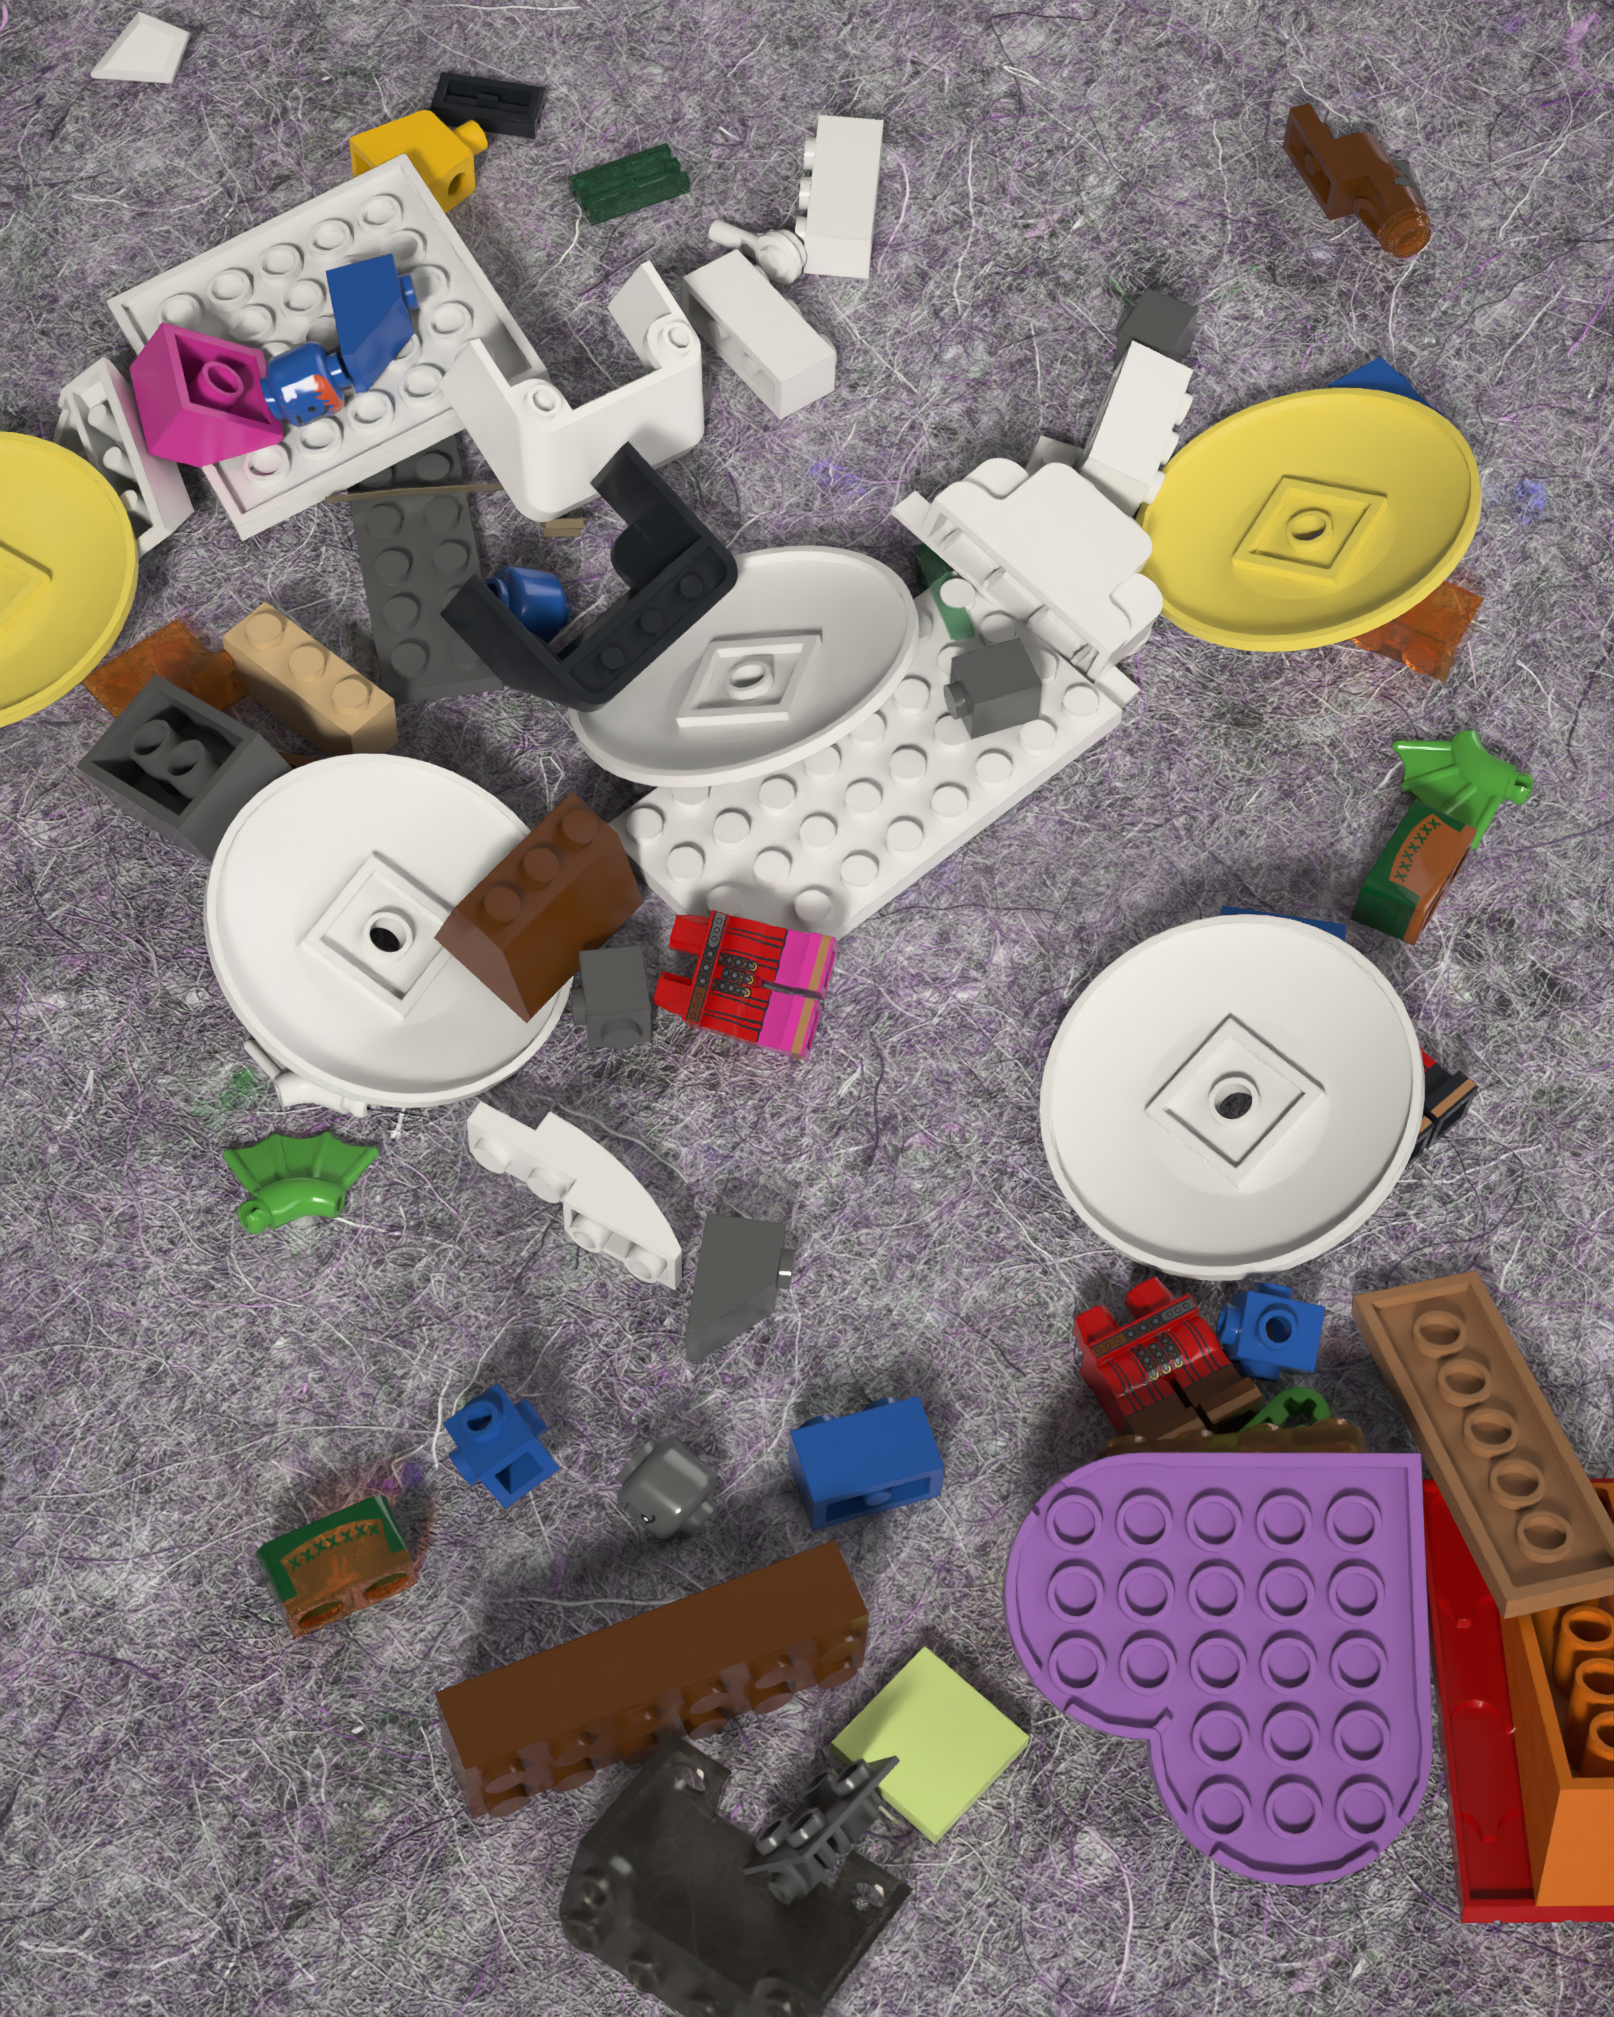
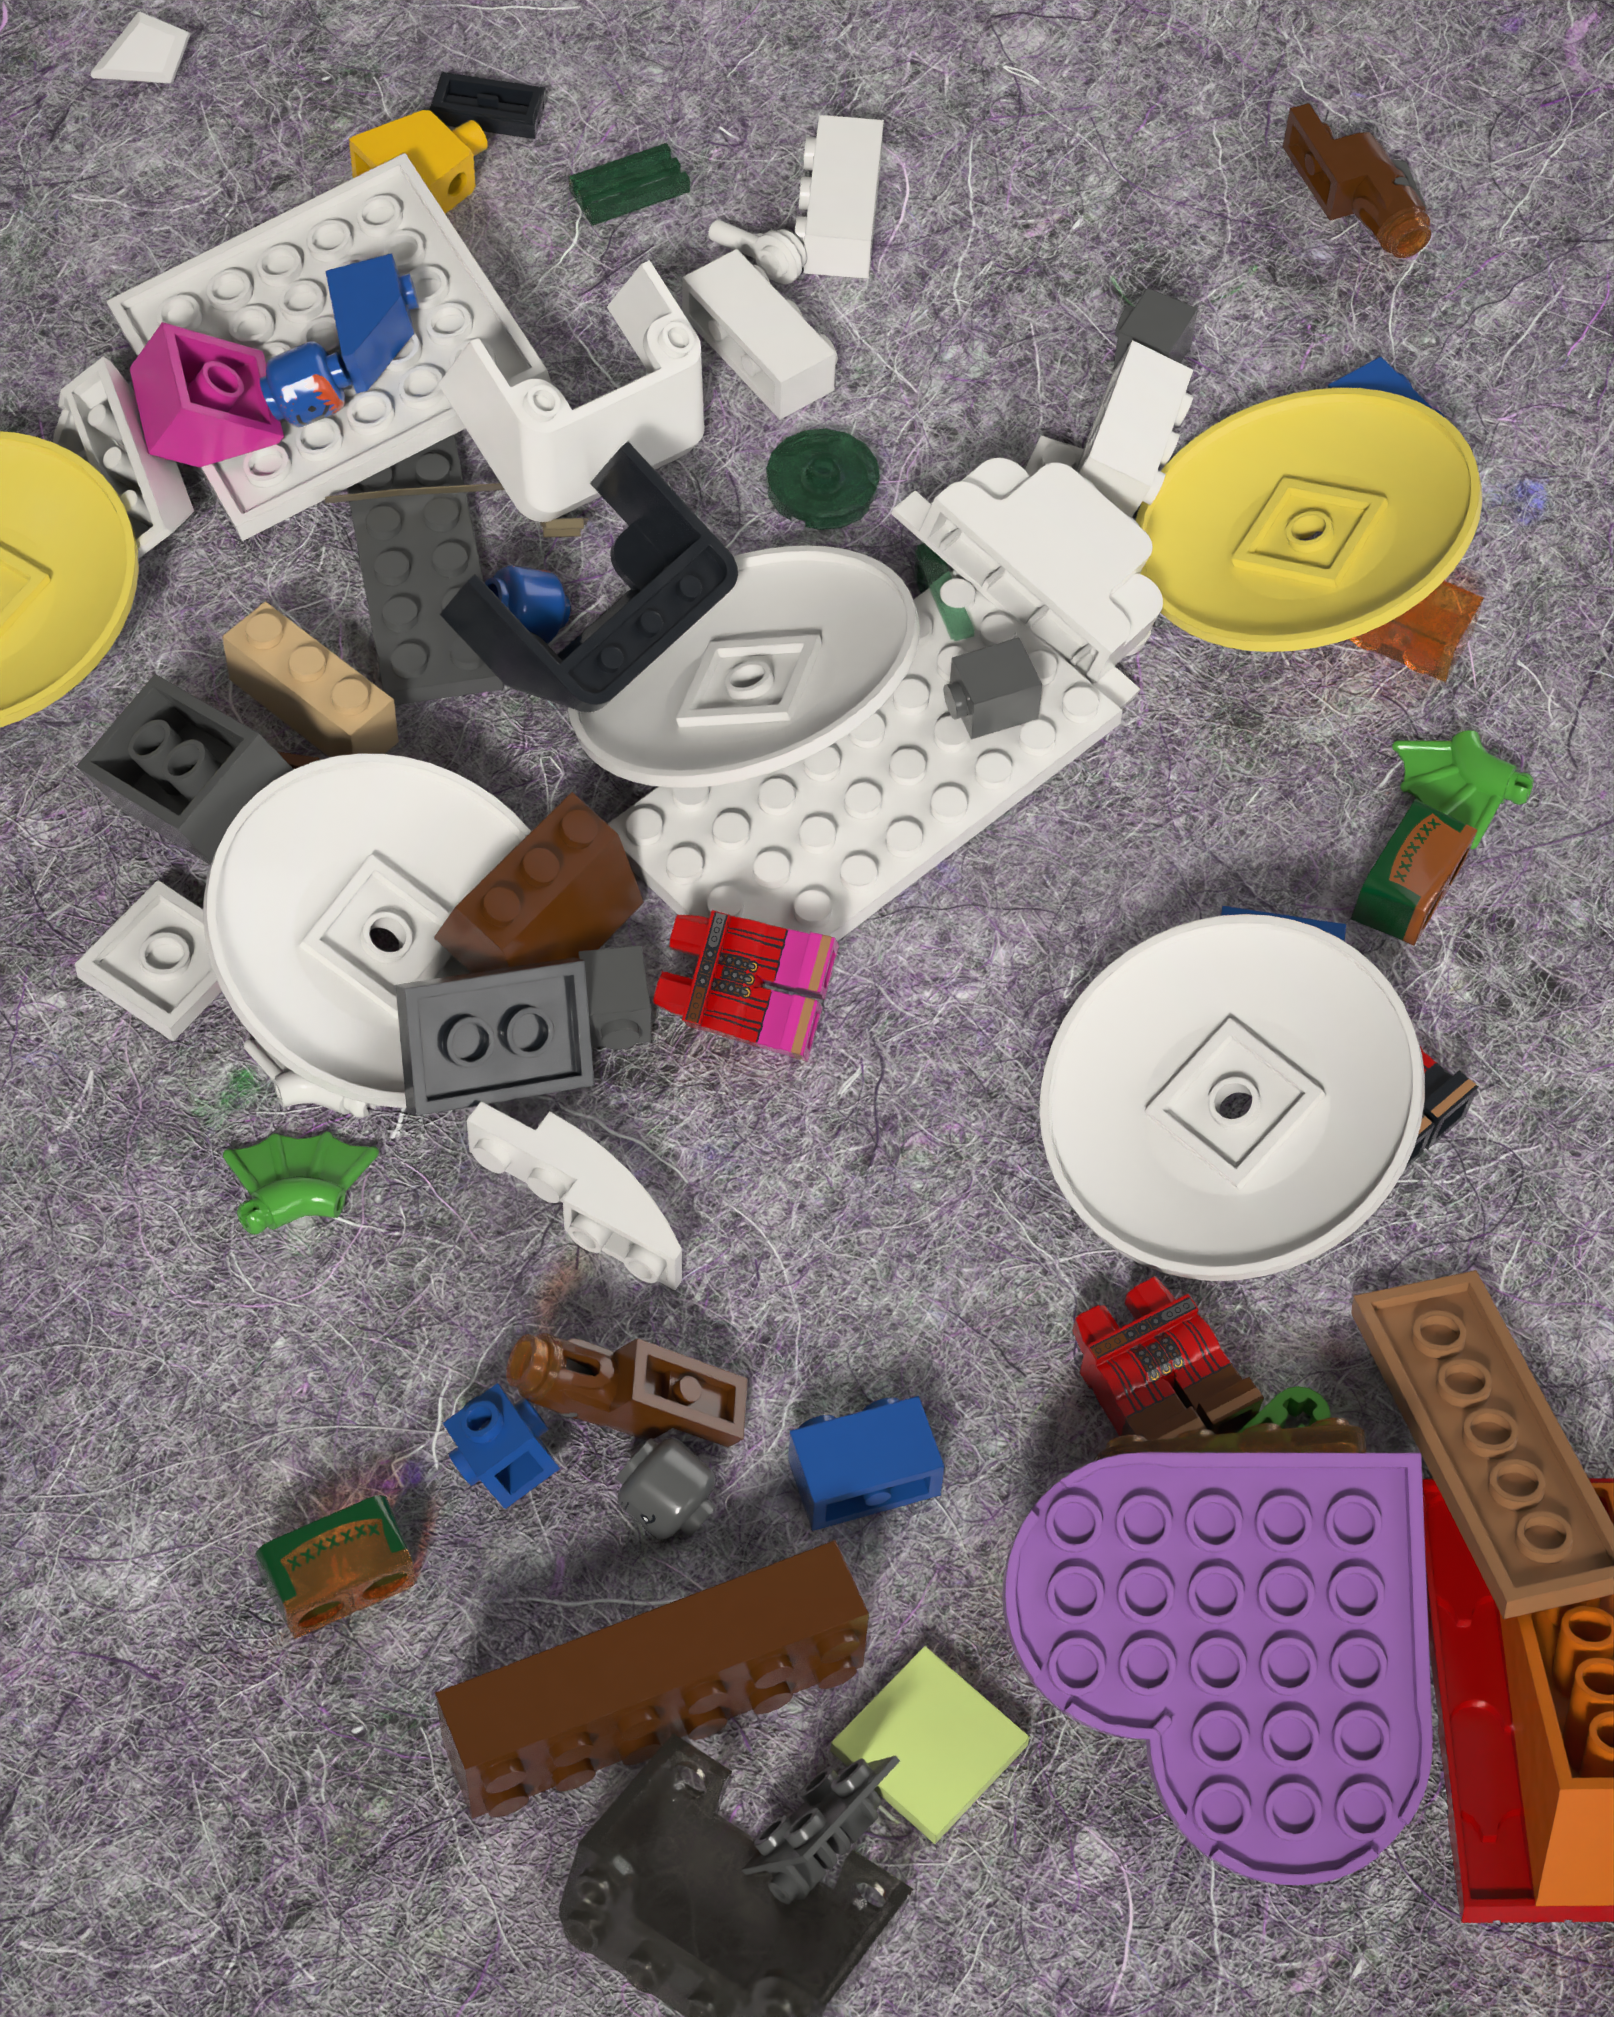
(155, 962): none -> white plate
(175, 657): clear orange hinge -> none
(494, 1035): none -> plate
(630, 1389): none -> reddish brown plate
(735, 1280): dark grey slope -> none
(822, 478): none -> clear green plate
(1290, 1326): blue brick -> none

